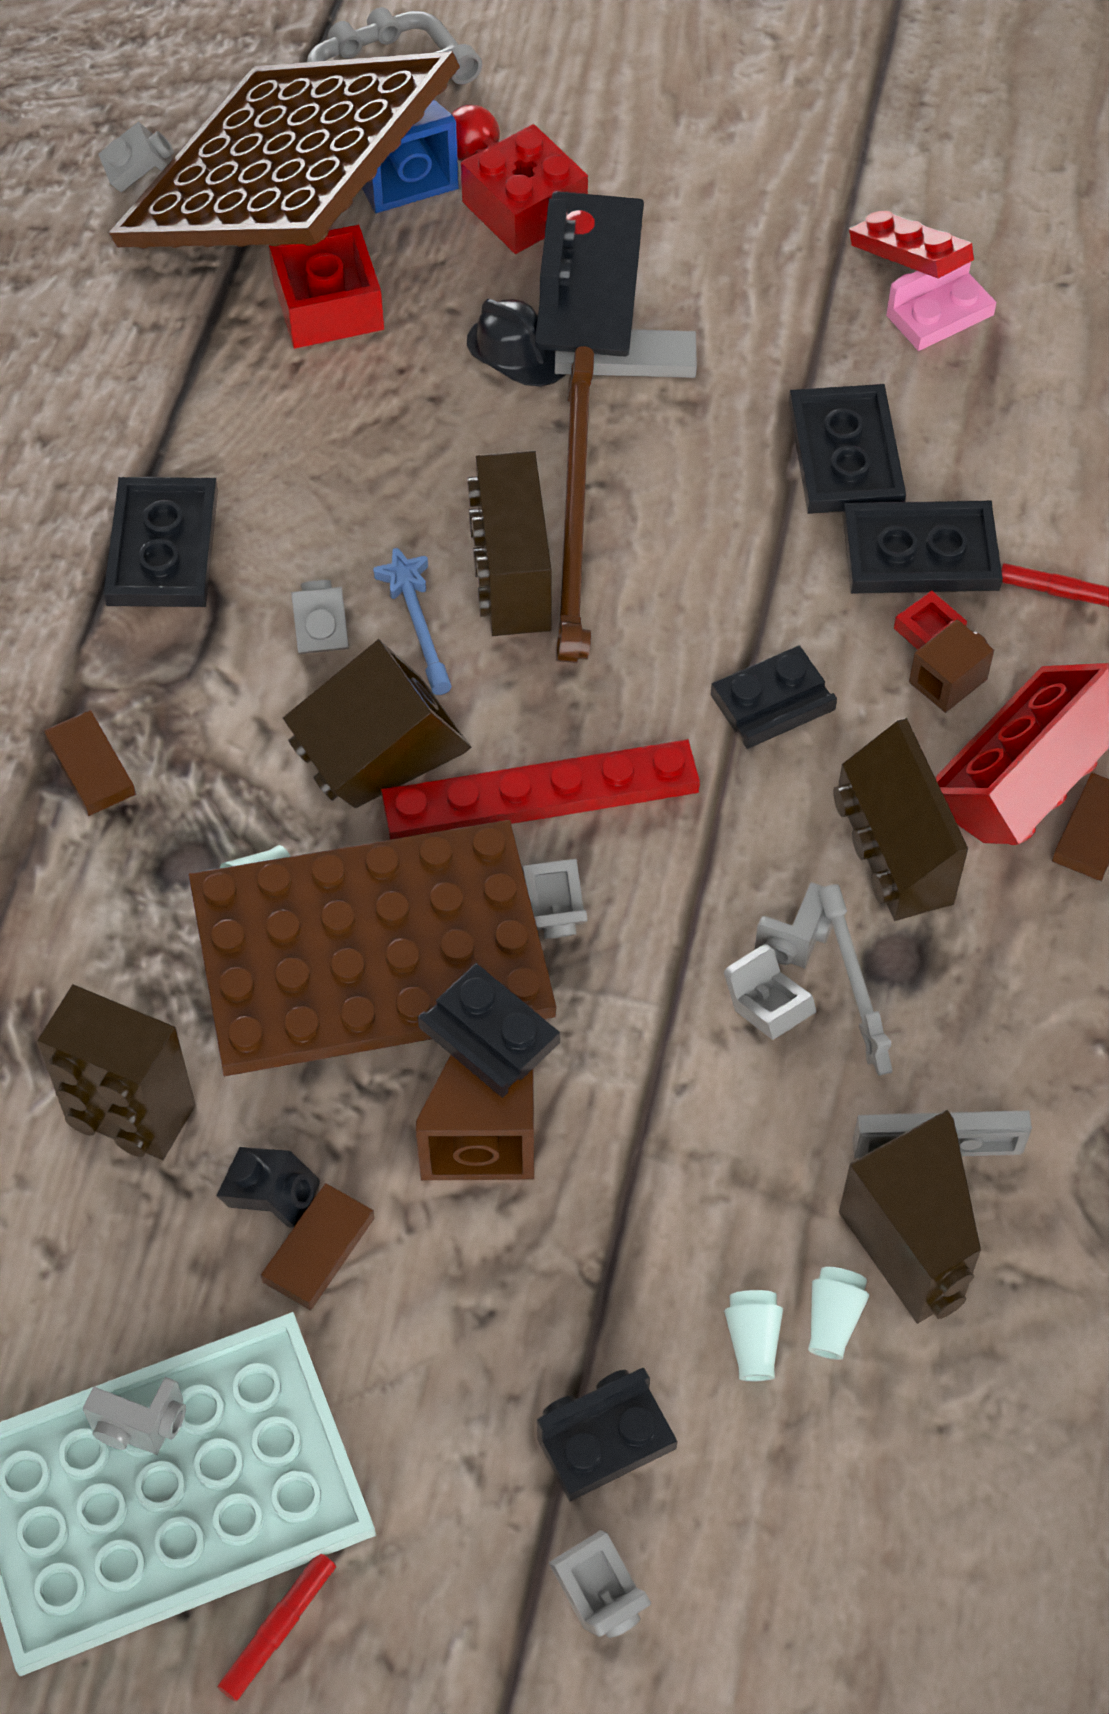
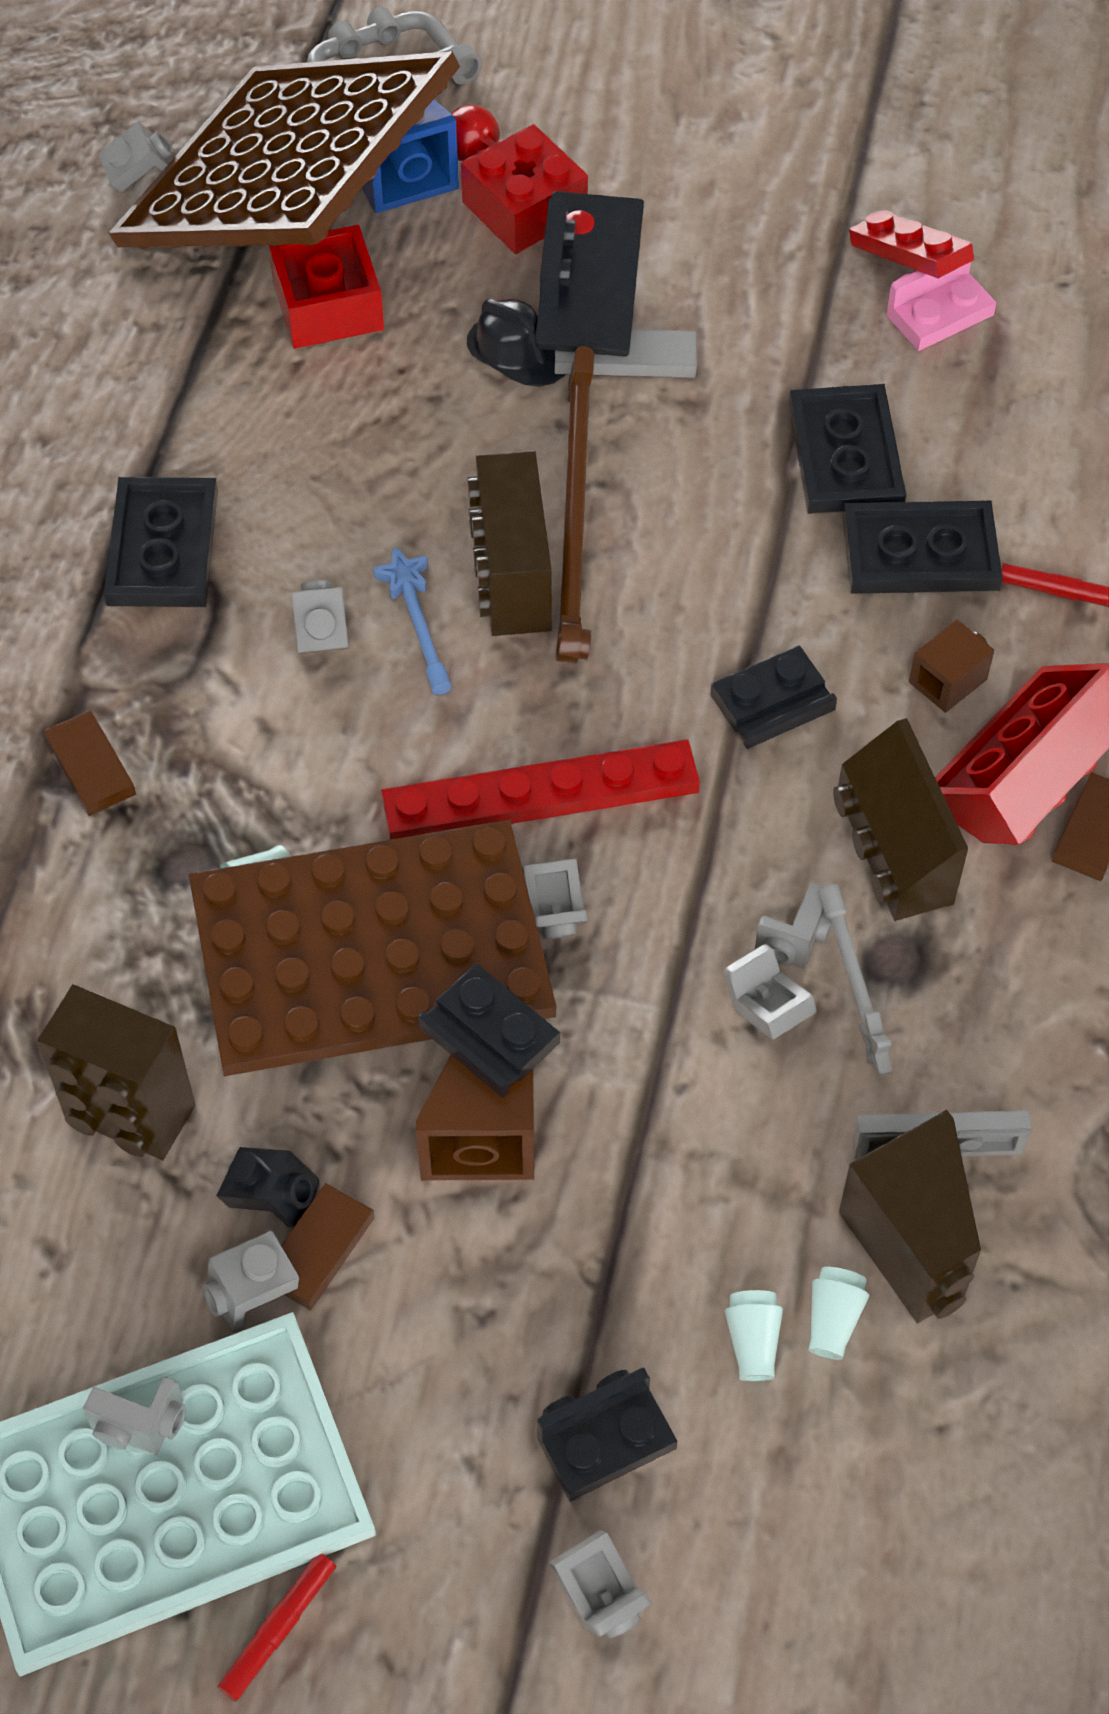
(248, 1278): none -> light grey bracket
(373, 728): dark brown slope -> none
(925, 619): red plate -> none

